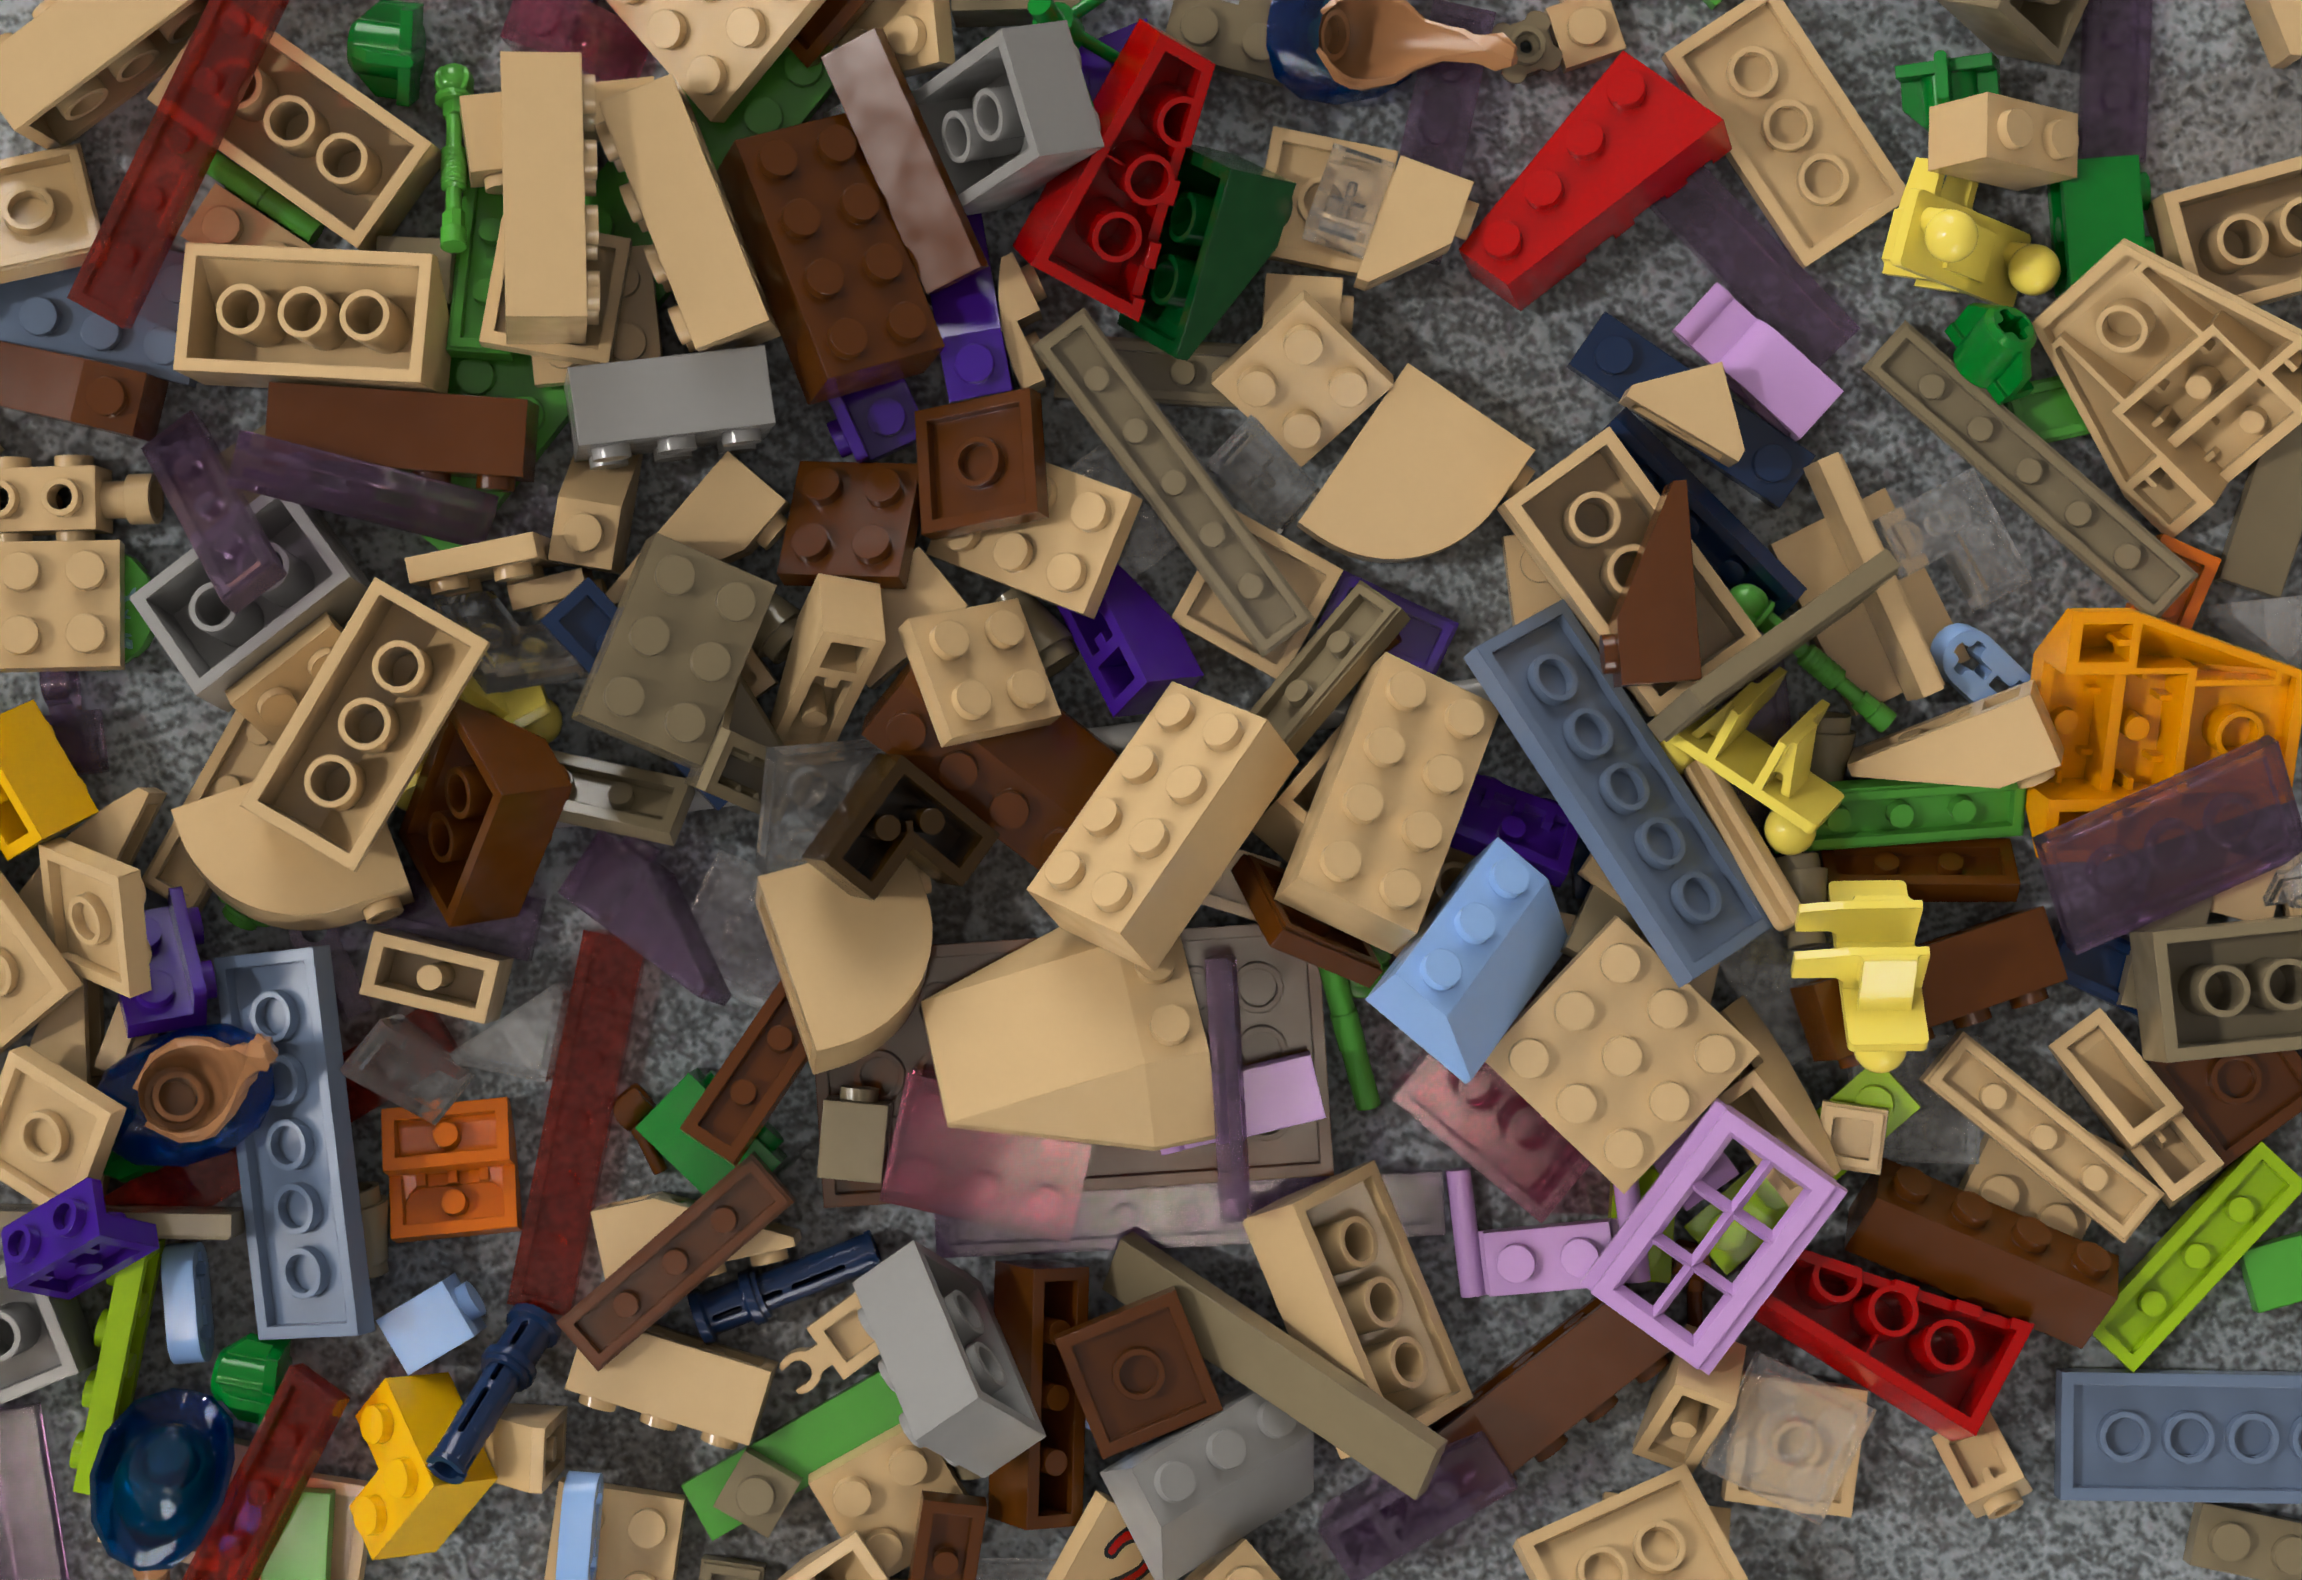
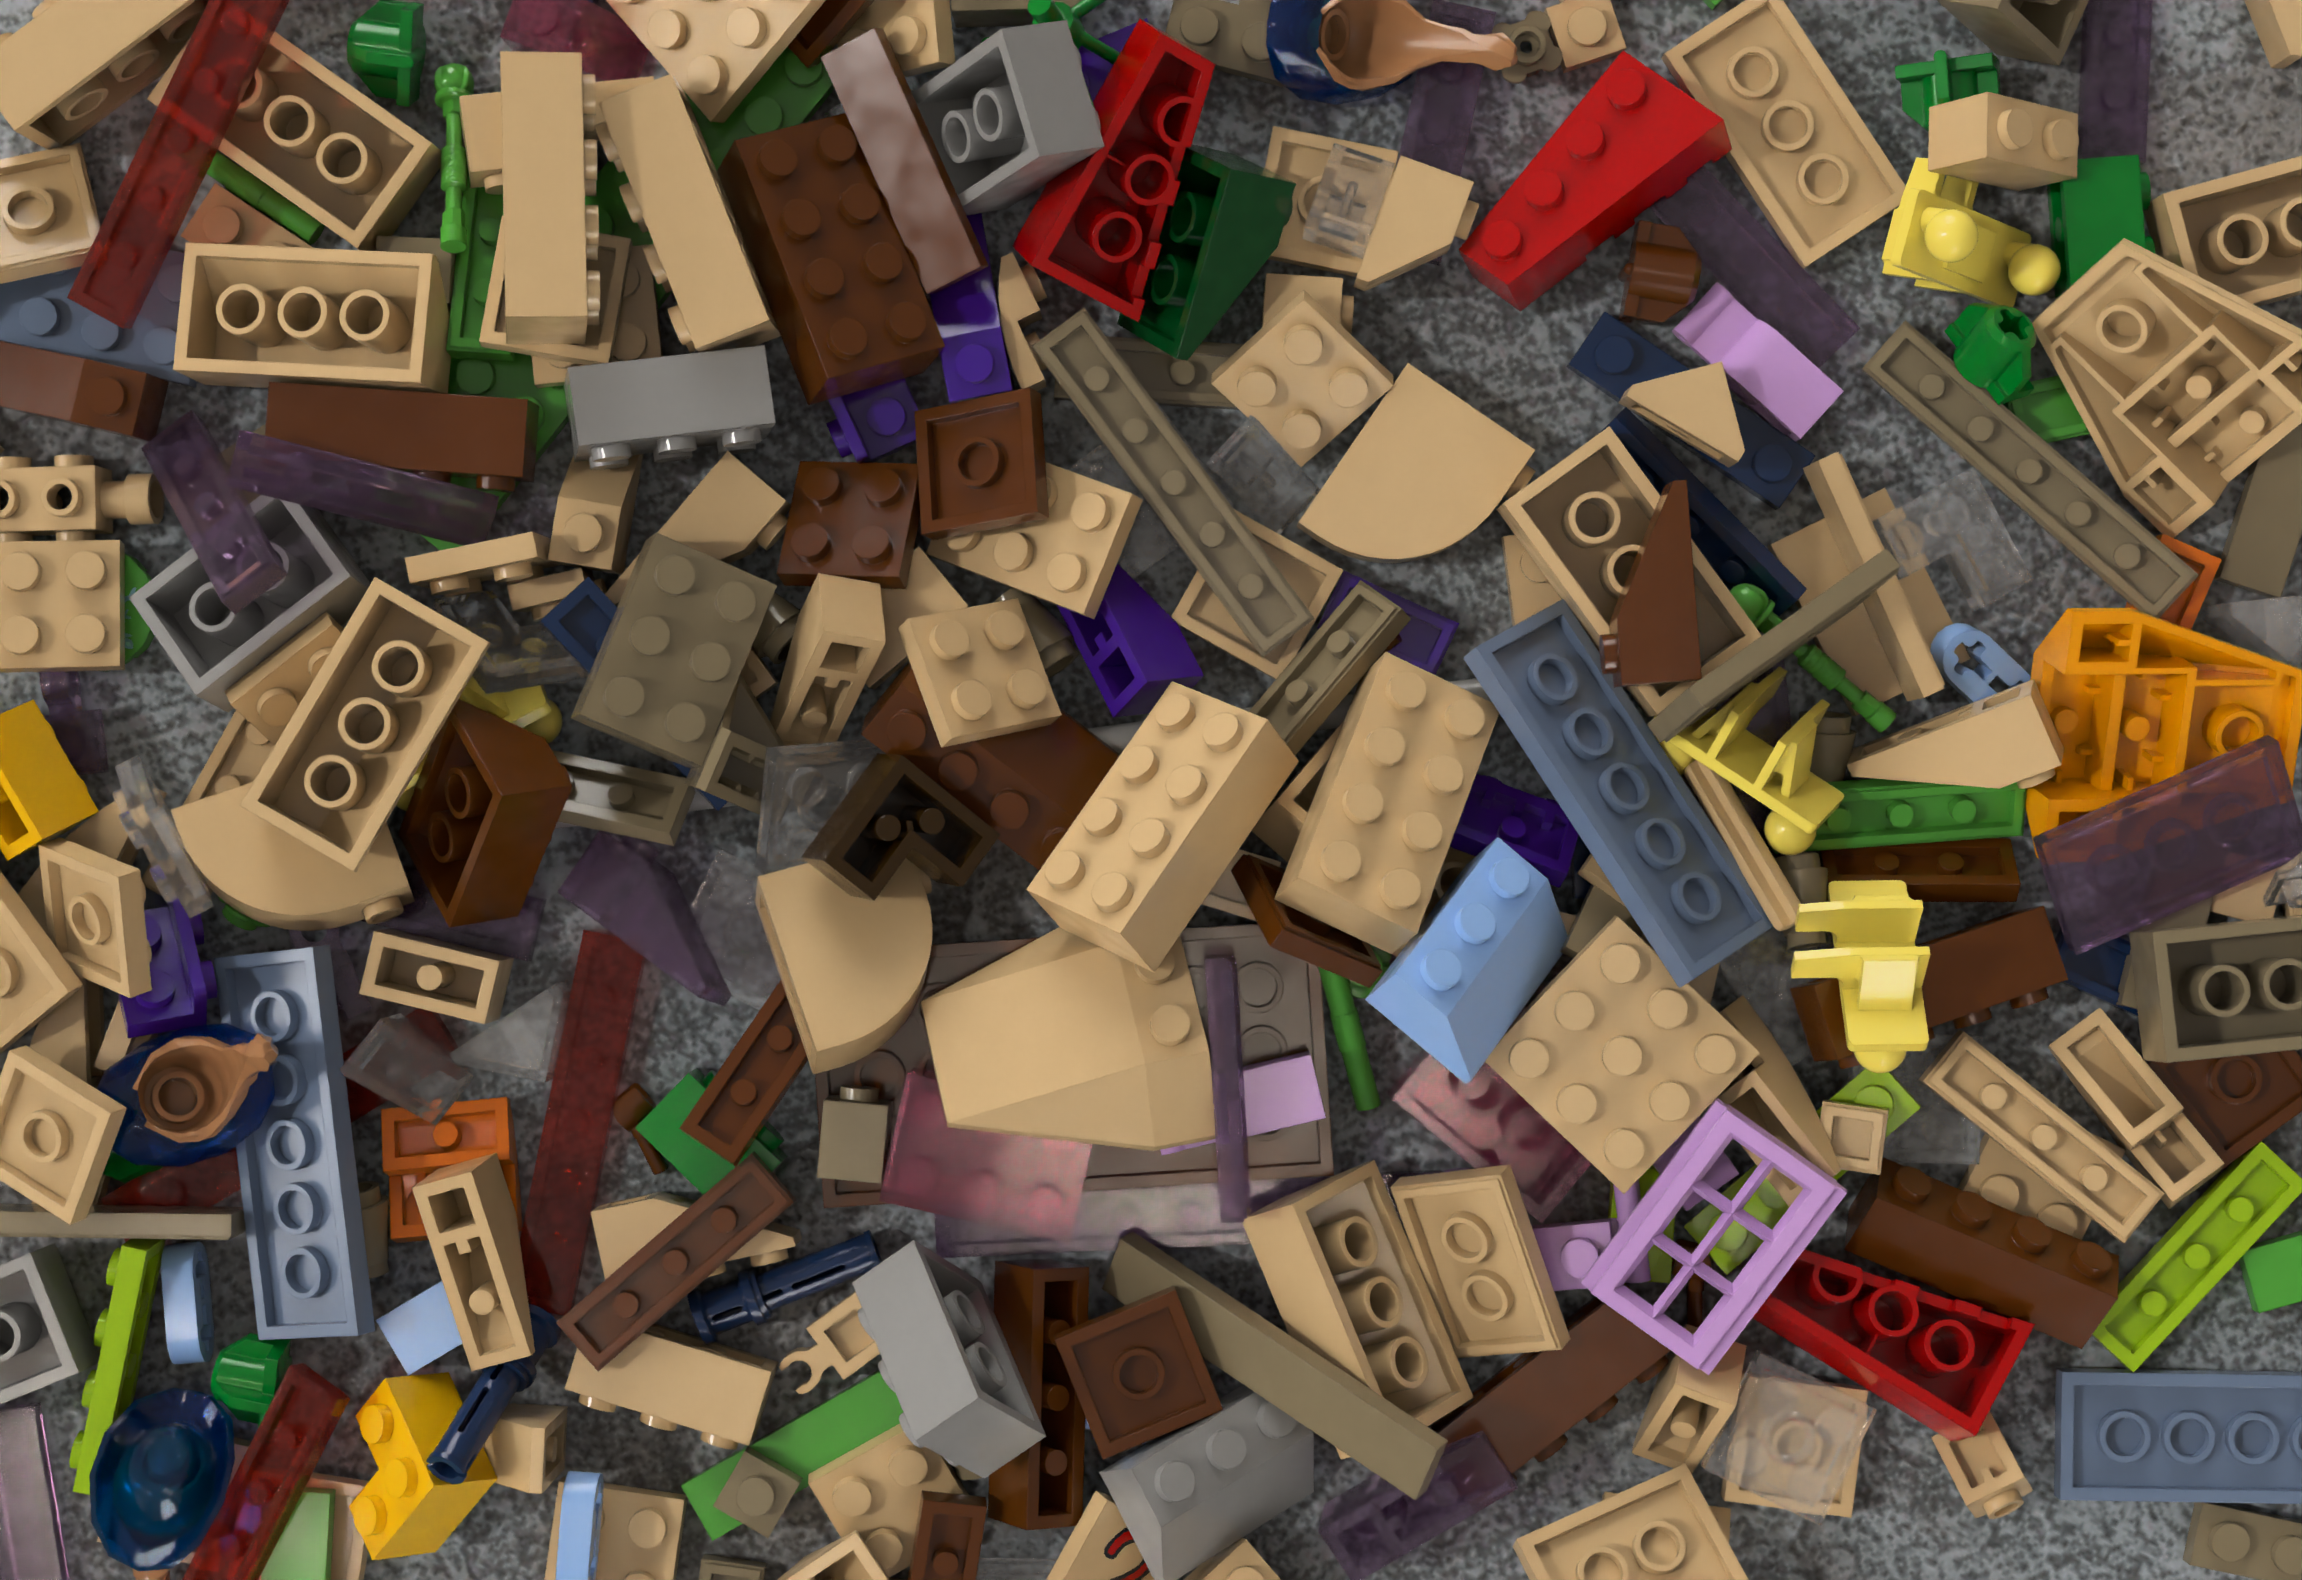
(72, 1243): dark purple bracket -> none
(153, 828): none -> clear plate
(479, 1258): none -> tan slope
(1481, 1261): none -> tan tile
(1659, 274): none -> reddish brown piece

